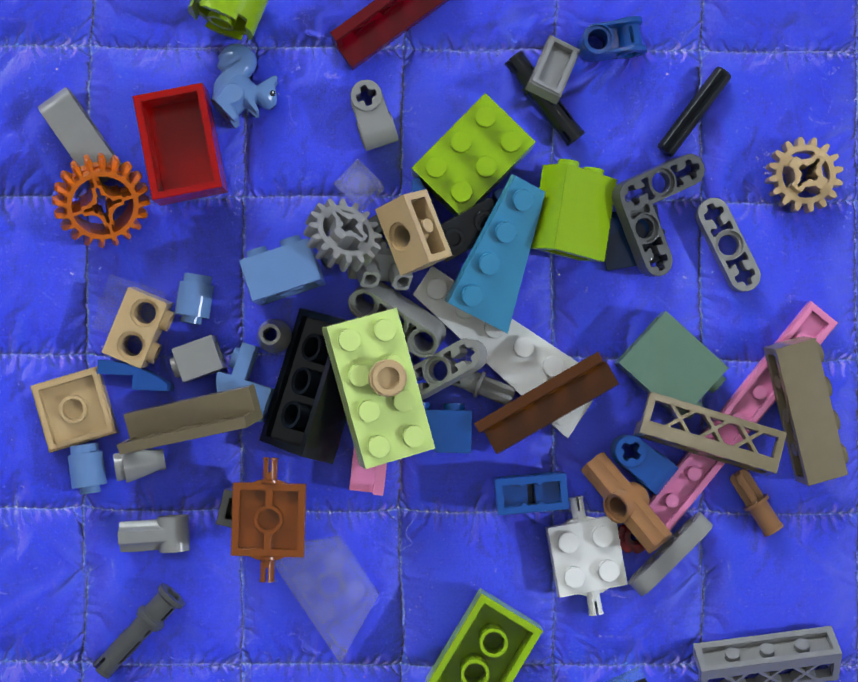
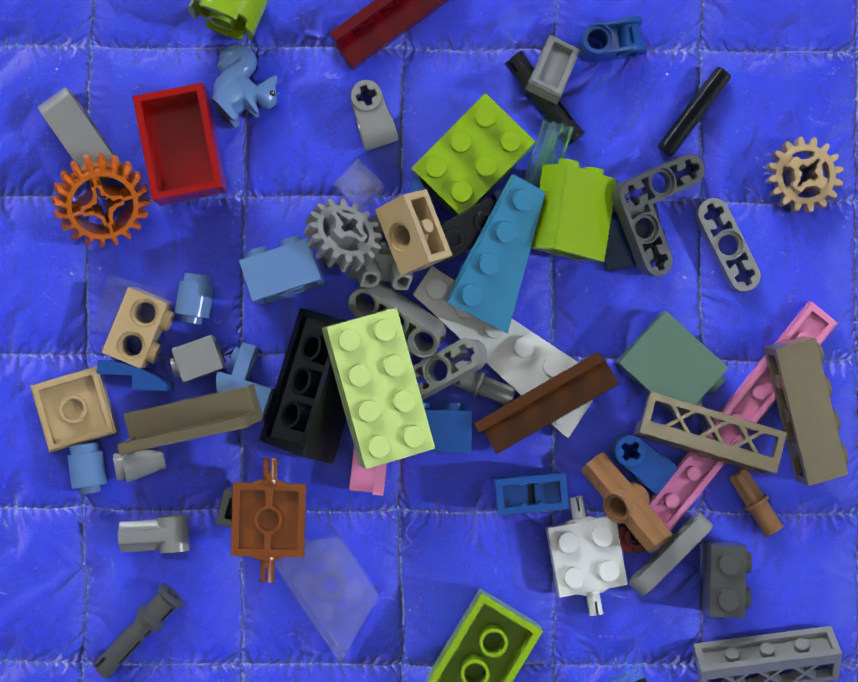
(283, 336): light grey cone -> none
(387, 378): tan tile -> none
(549, 147): none -> clear light blue tile
(725, 579): none -> dark grey brick

